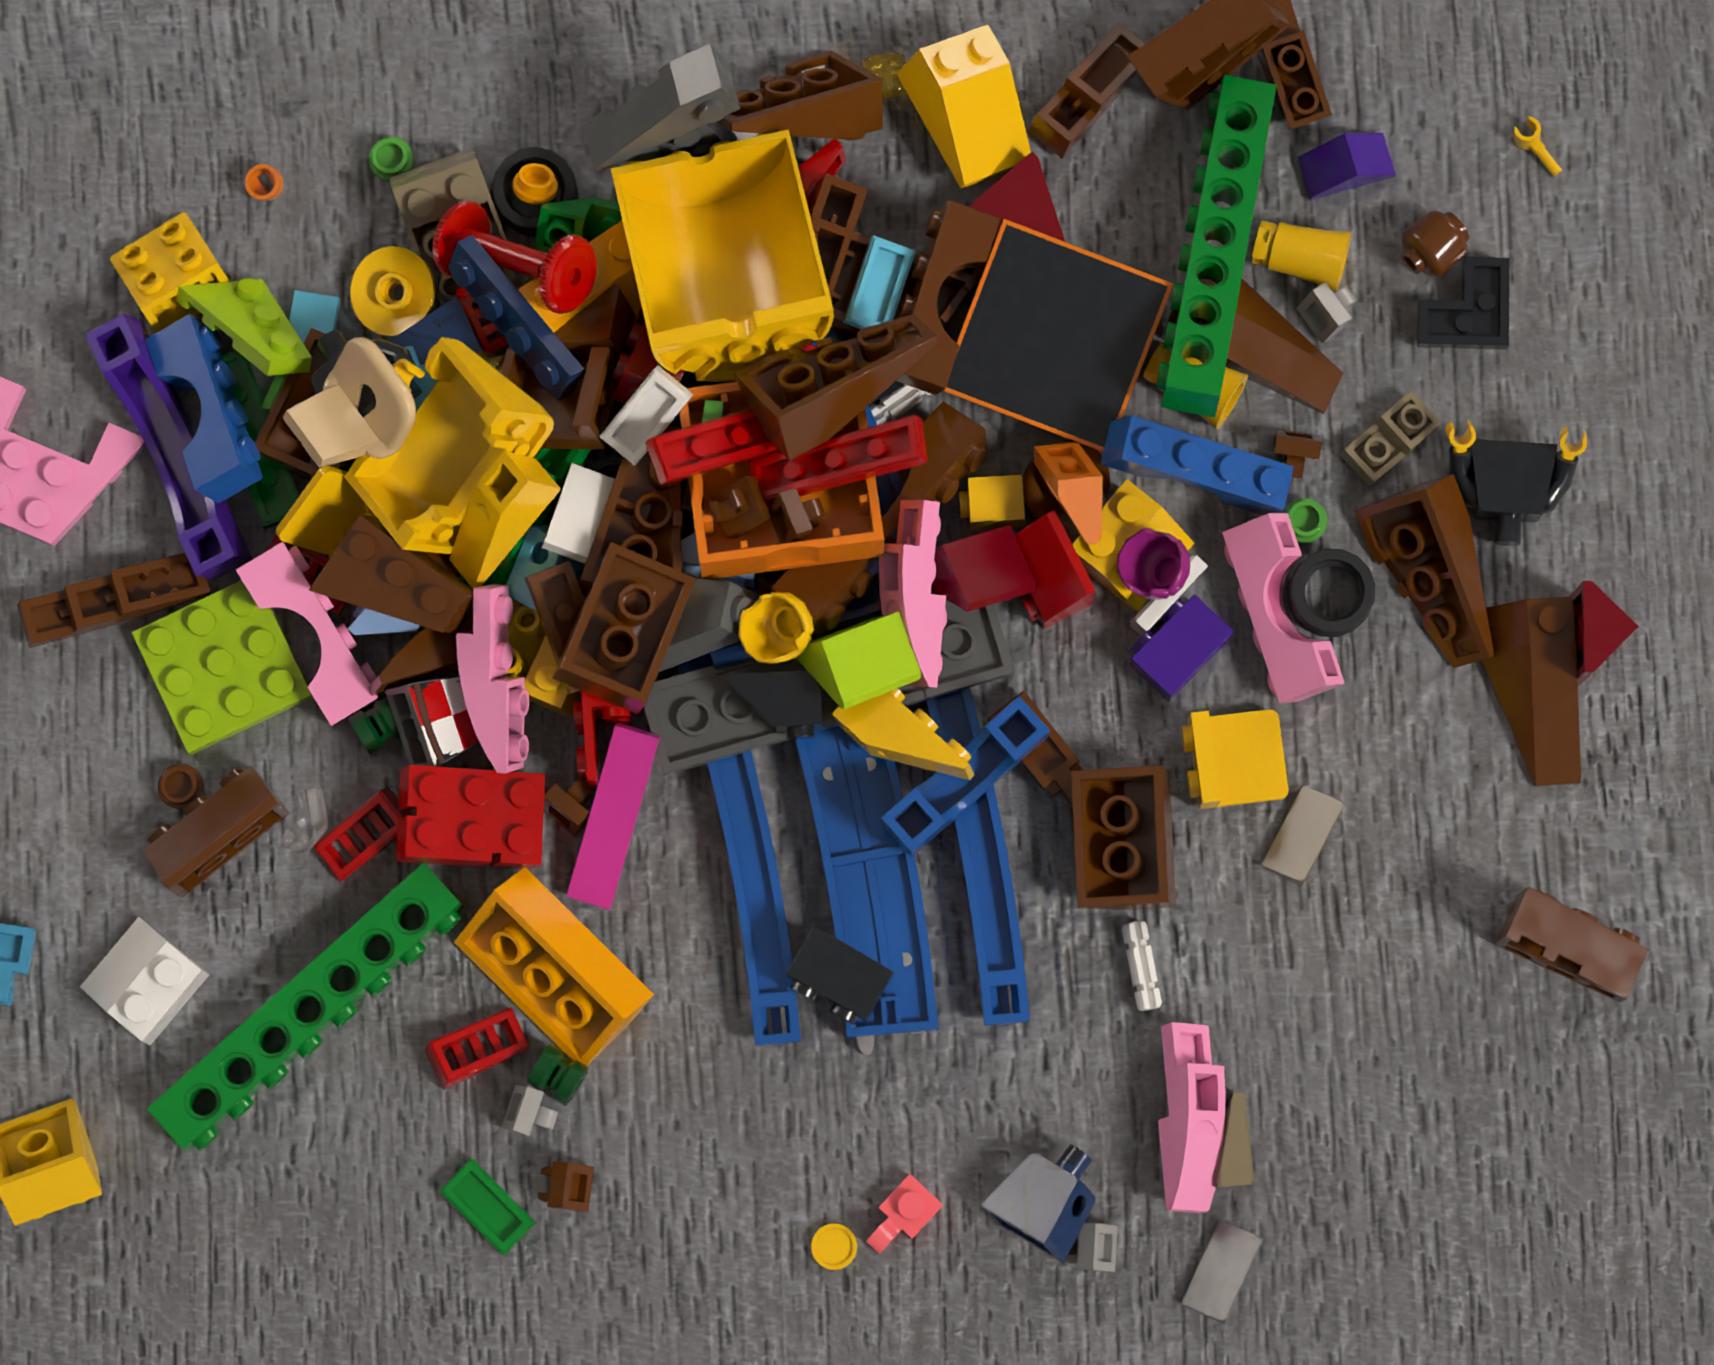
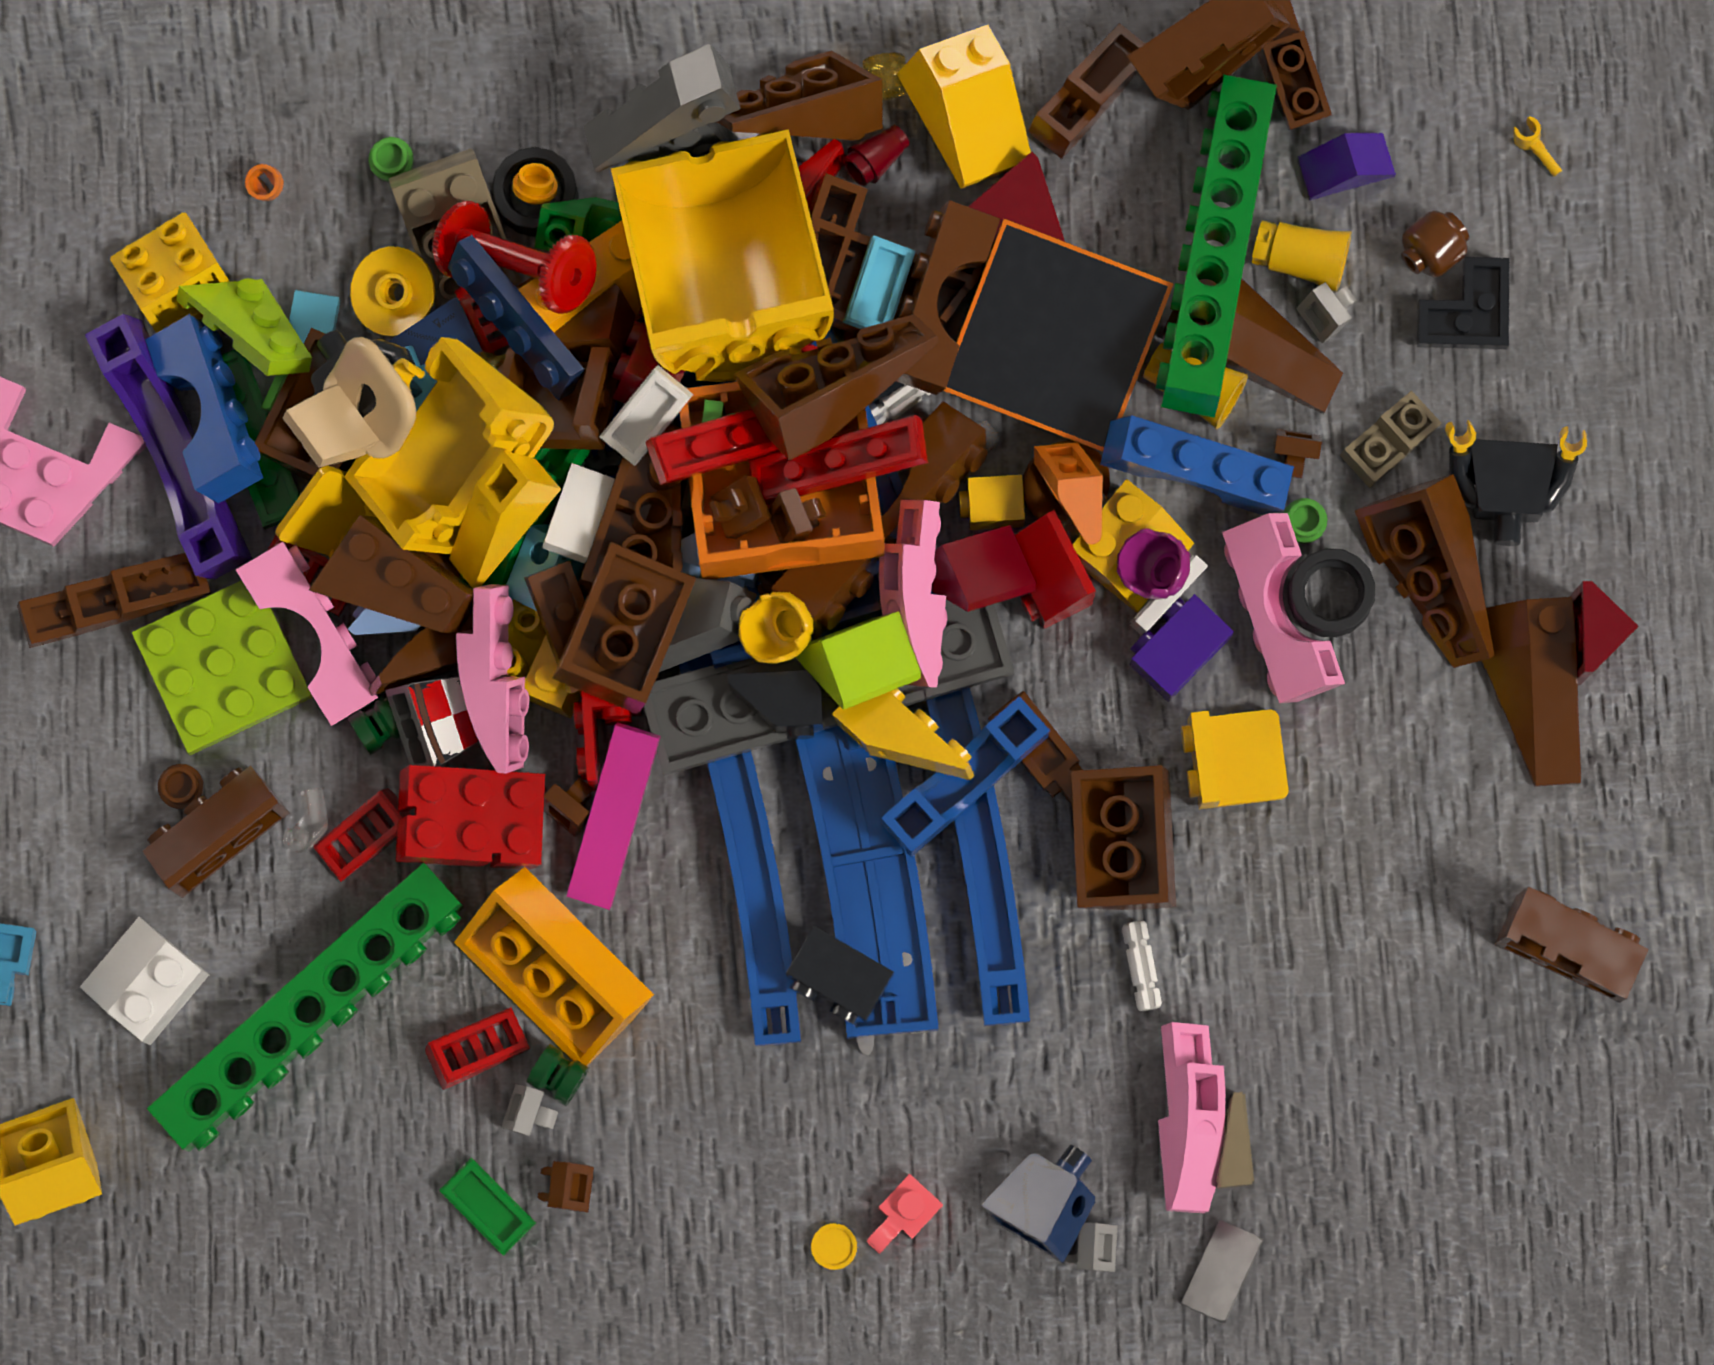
(874, 156): none -> dark red cone
(1302, 835): dark tan slope -> none

